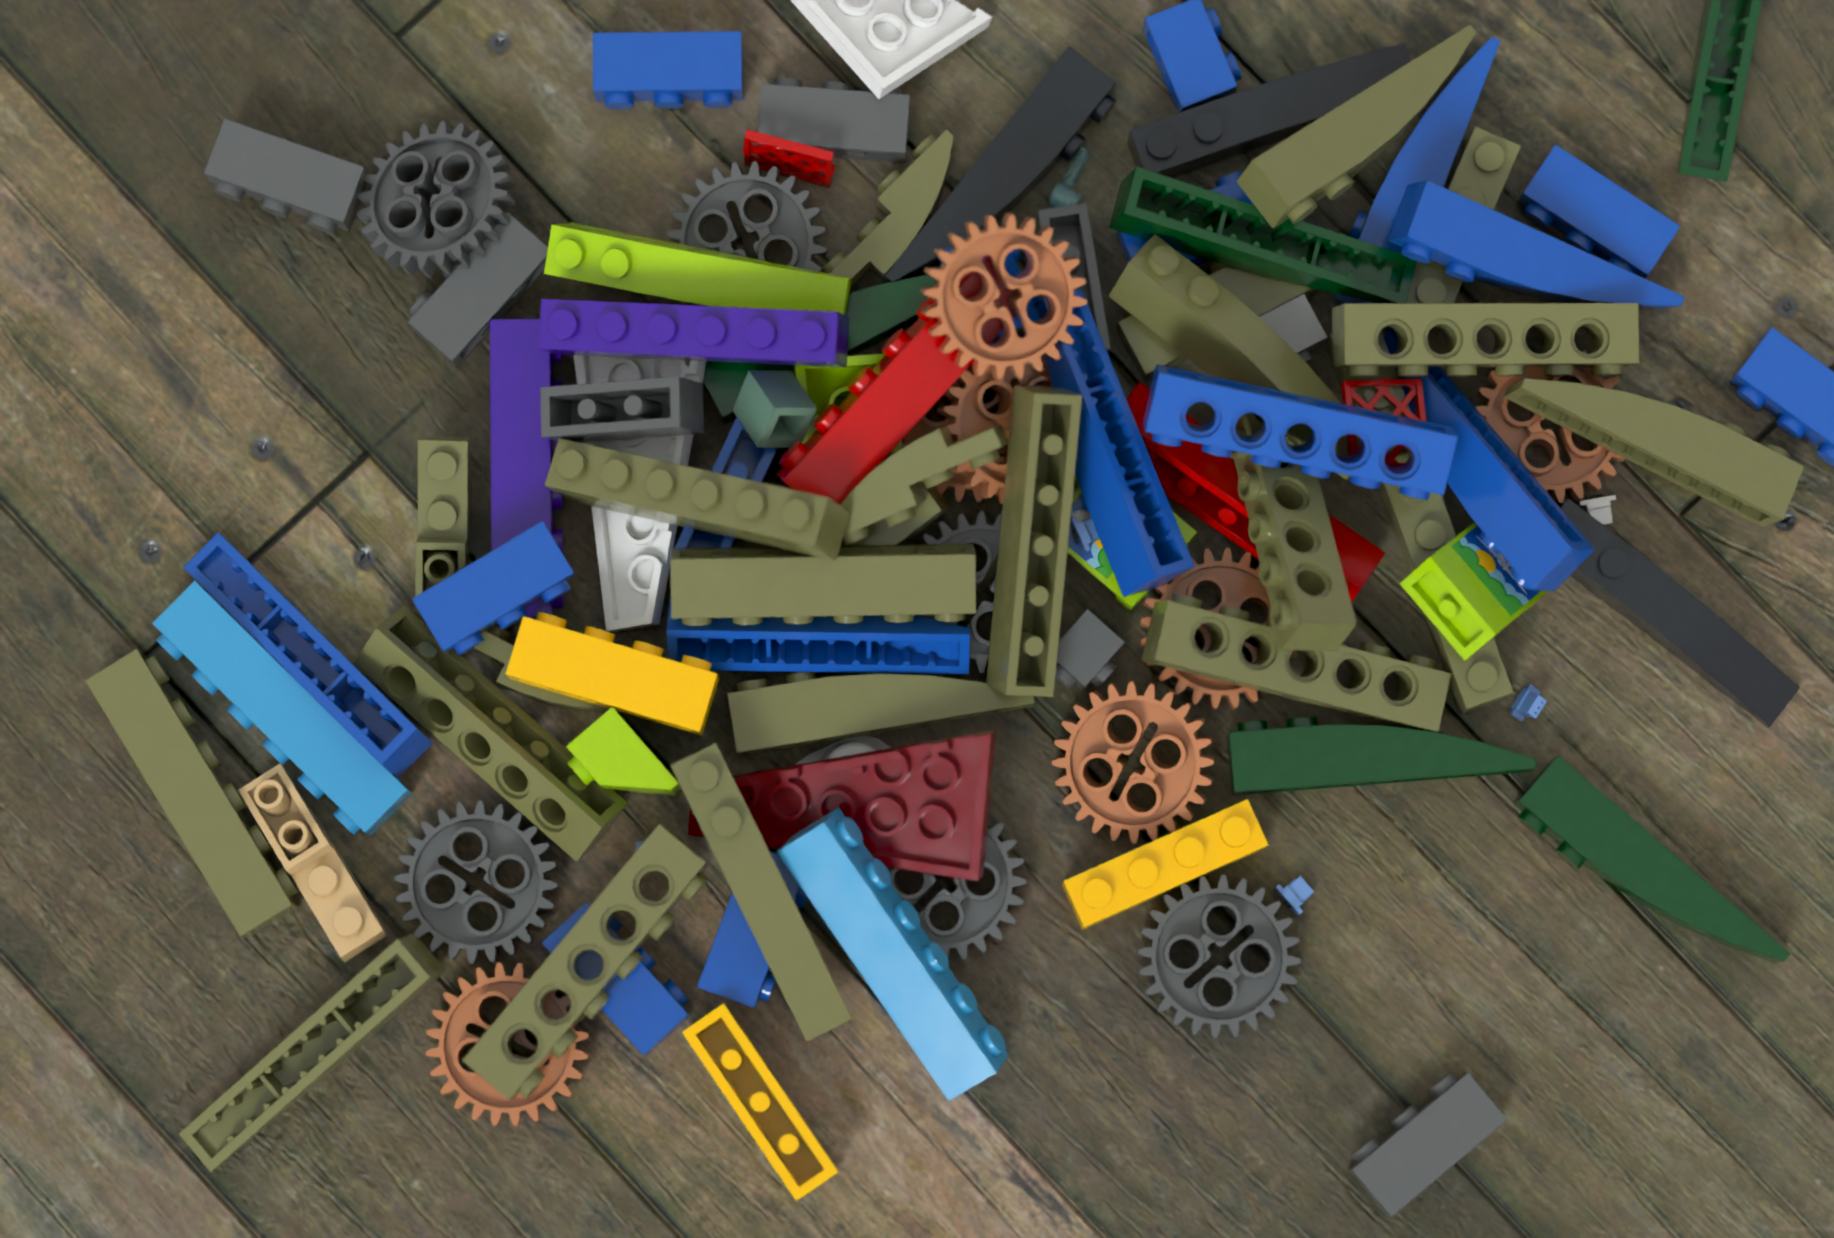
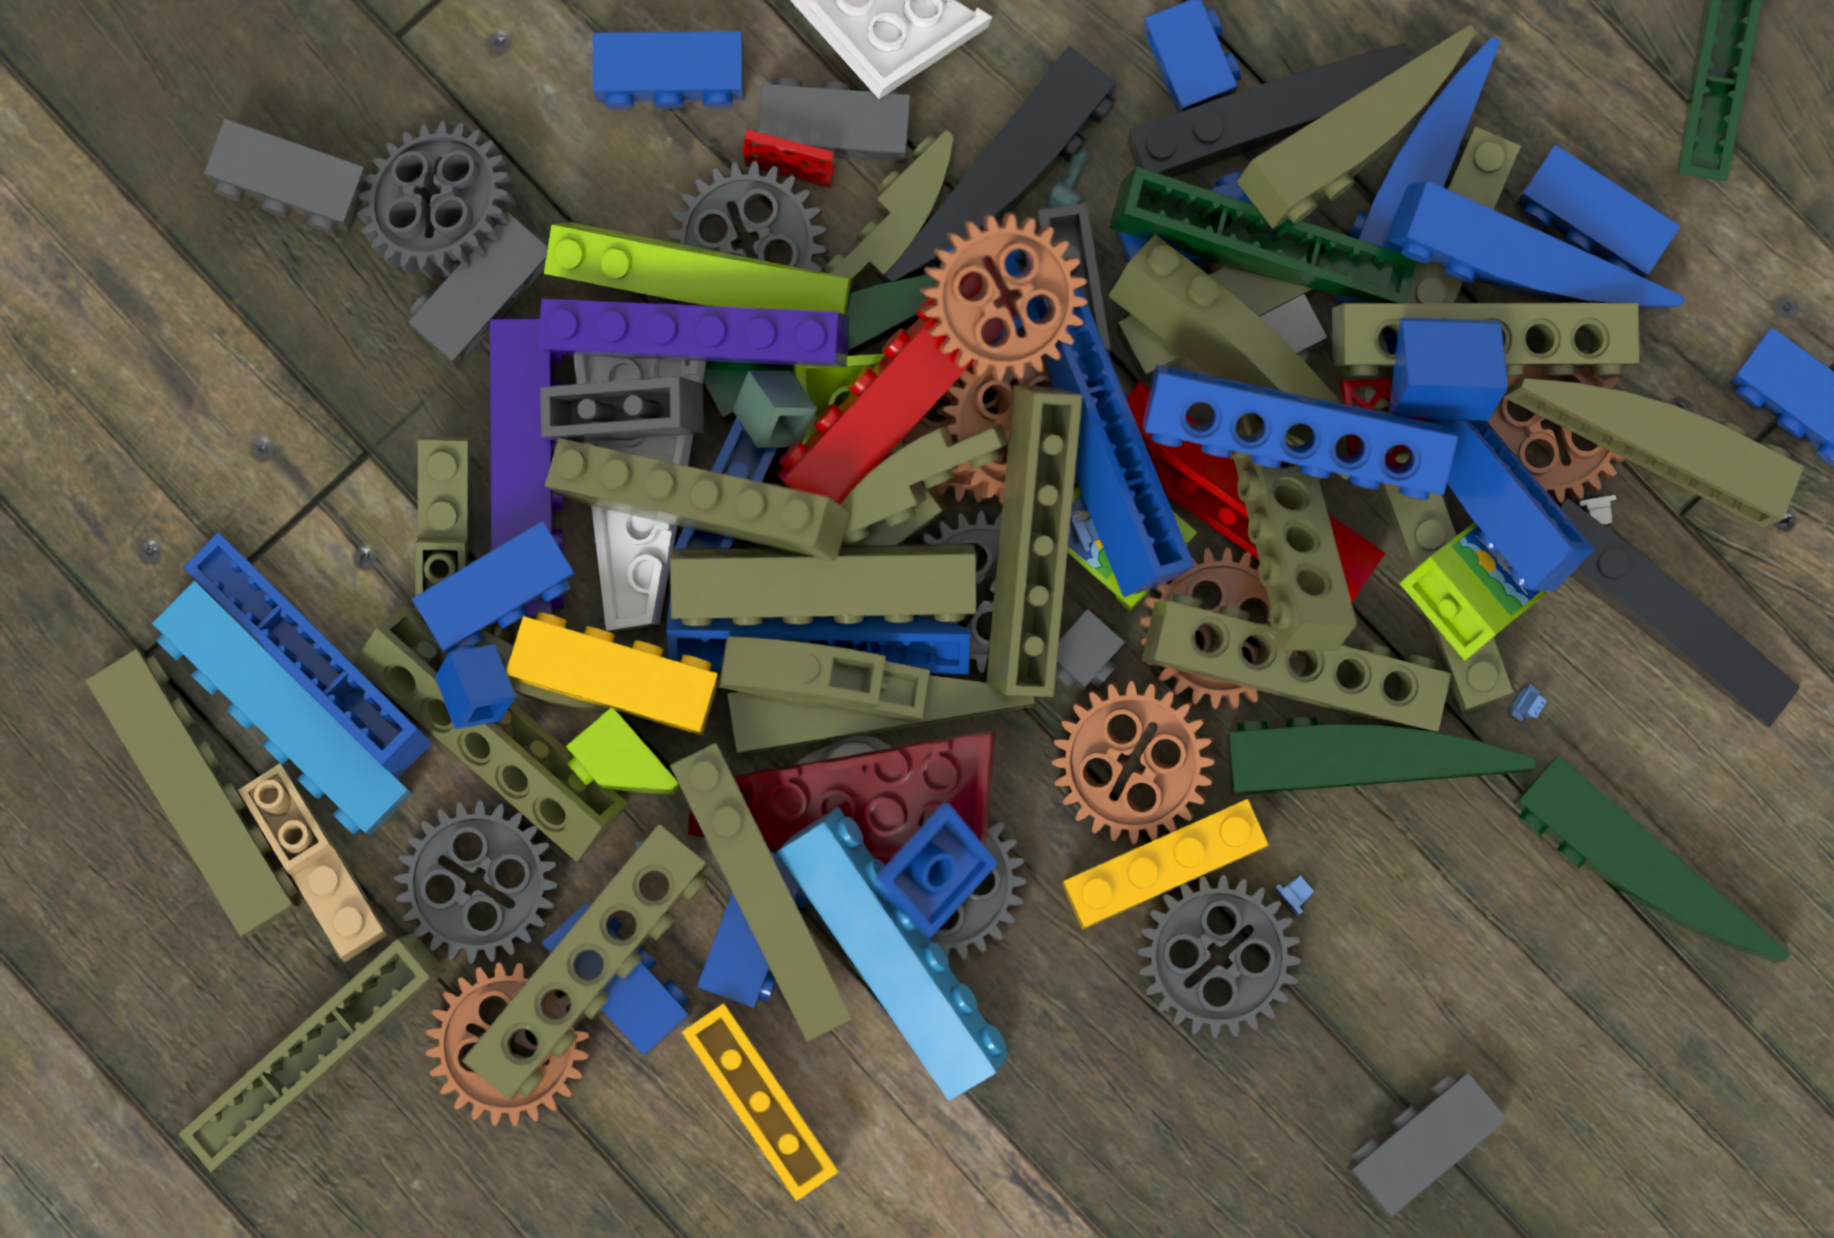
(474, 686): none -> blue brick
(824, 675): none -> olive slope
(935, 871): none -> blue slope
(1448, 369): none -> blue slope

